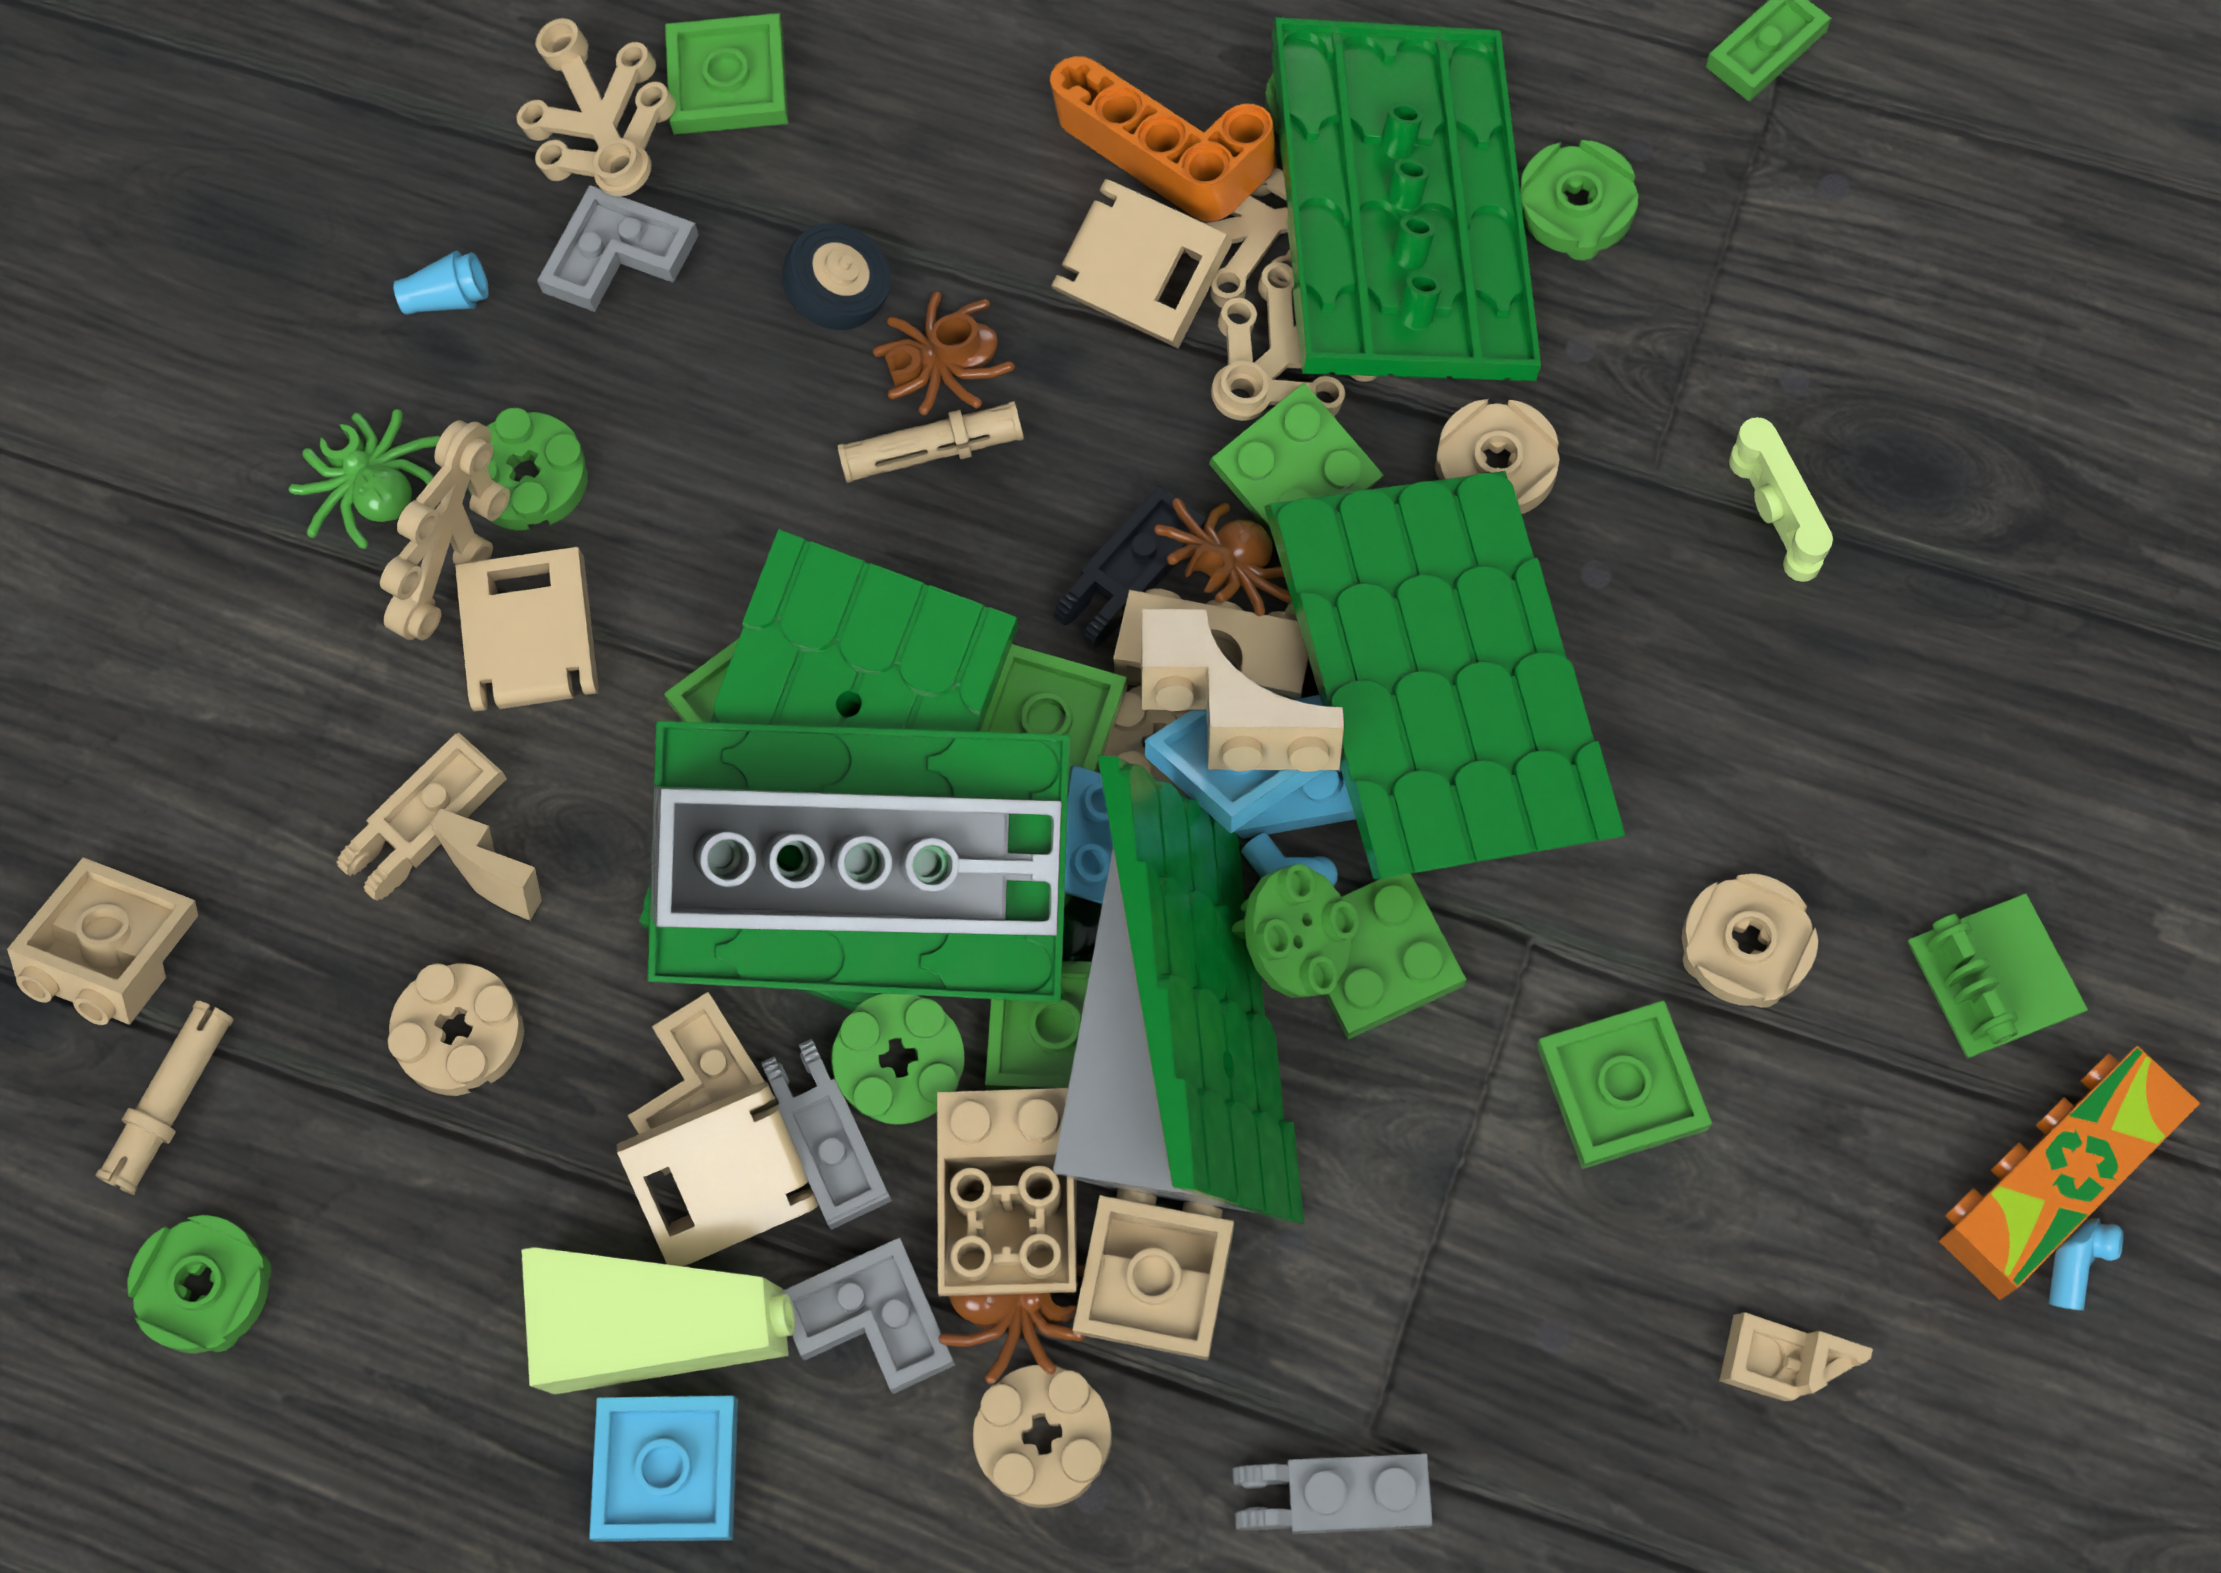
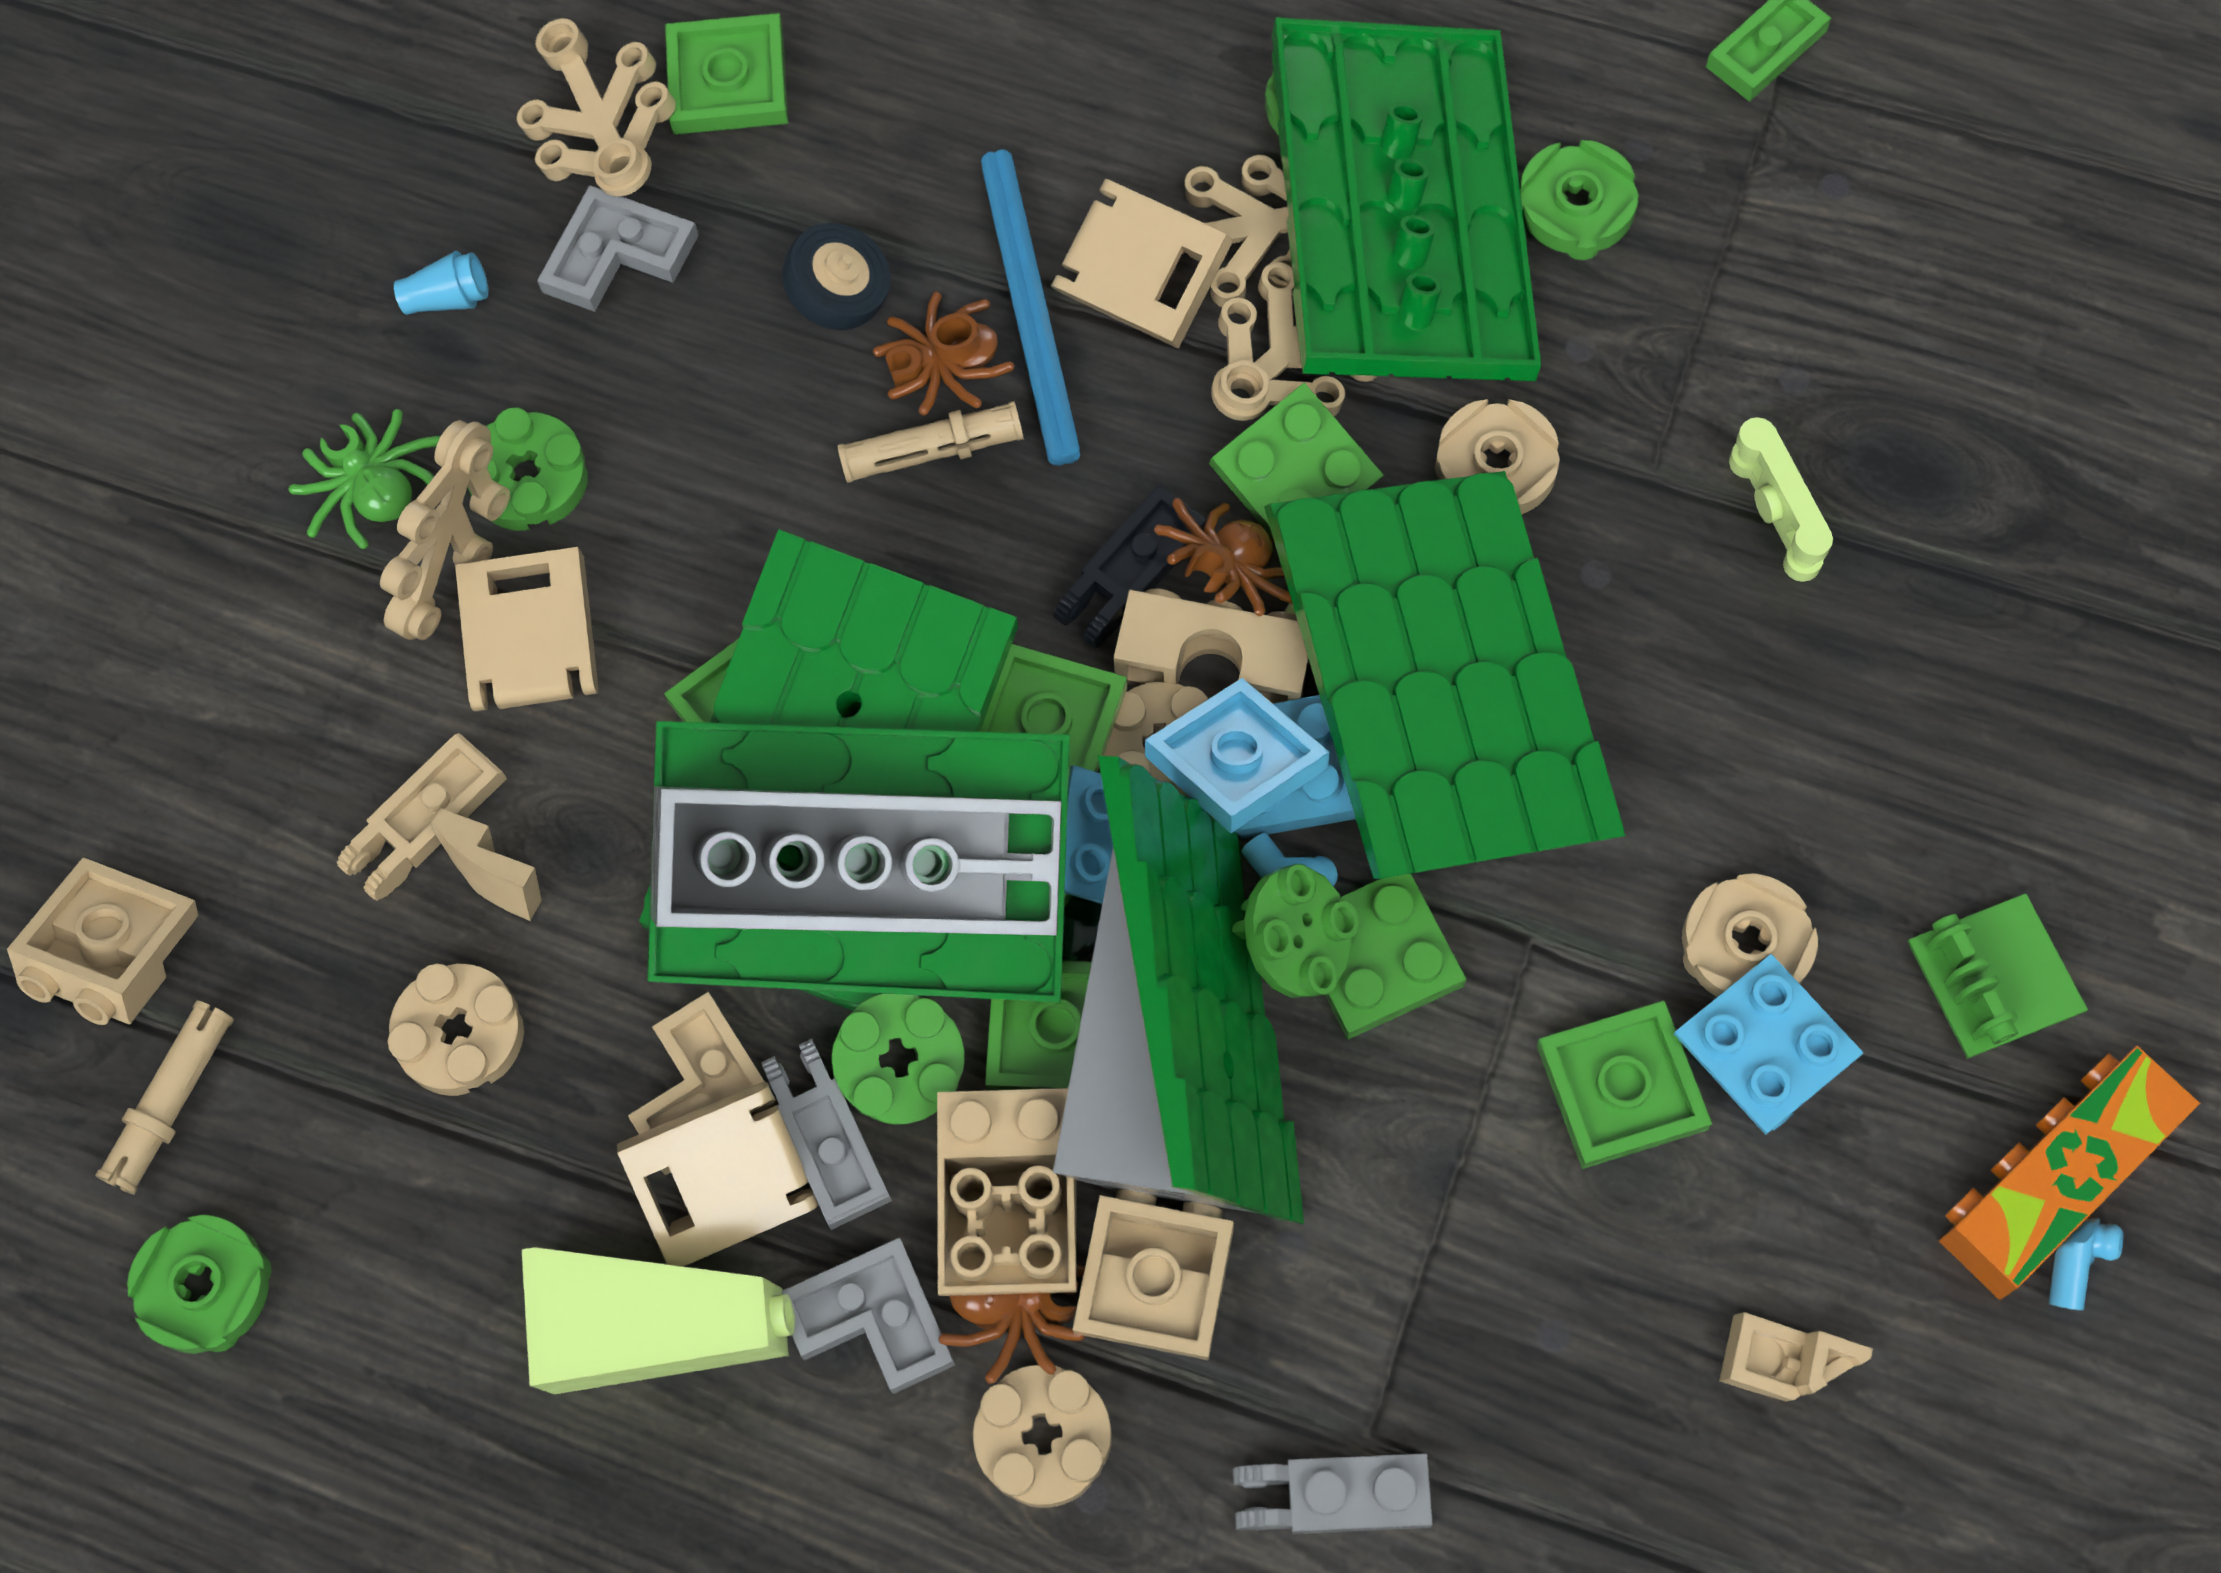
(664, 1469): medium azure plate -> none
(1030, 308): none -> dark azure axle
(1191, 168): orange beam -> none
(1244, 721): tan arch -> none
(1768, 1044): none -> medium azure hinge

